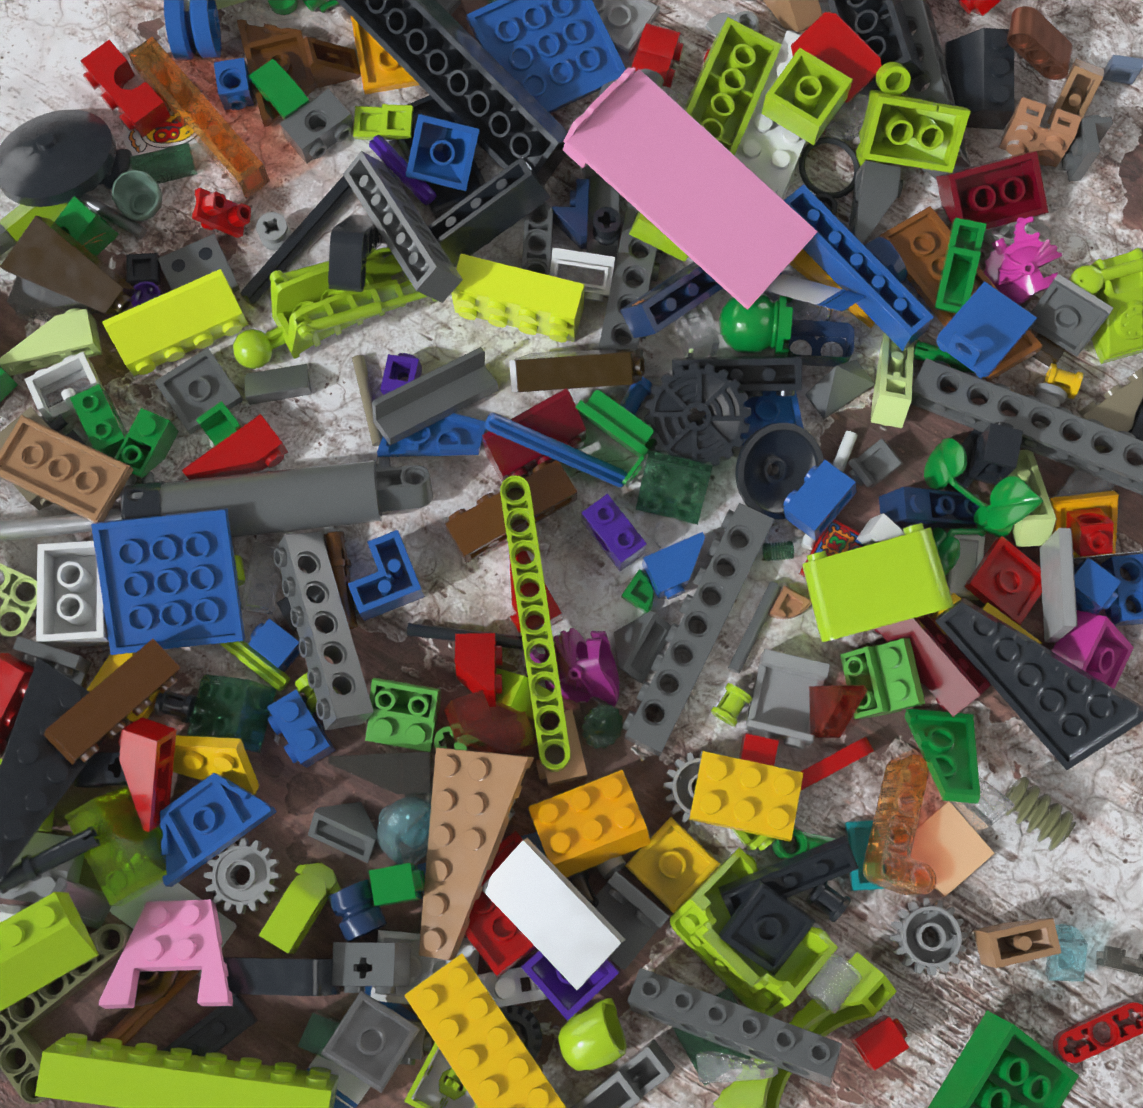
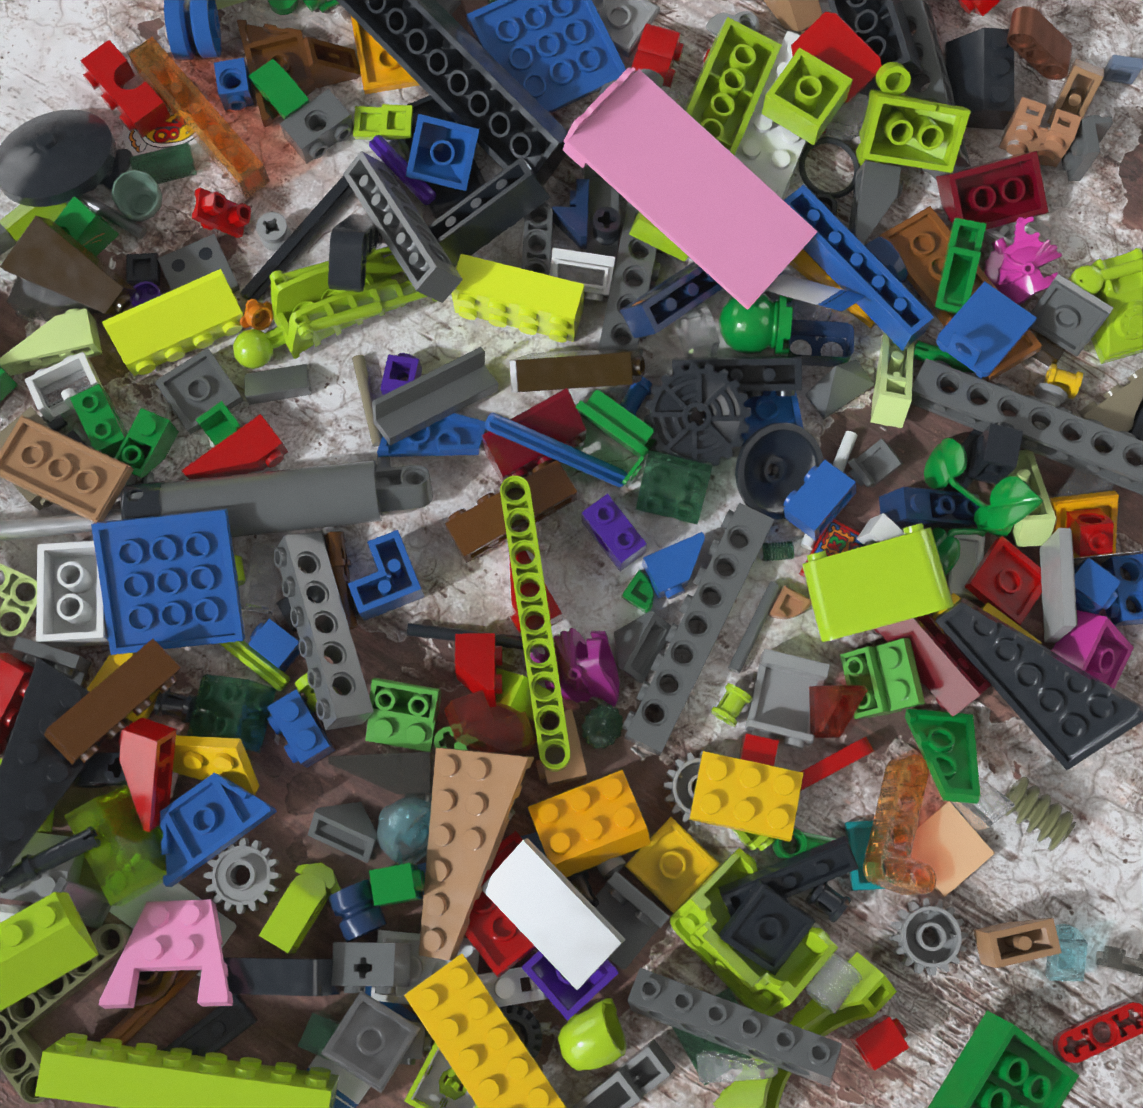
(257, 315): none -> orange plate

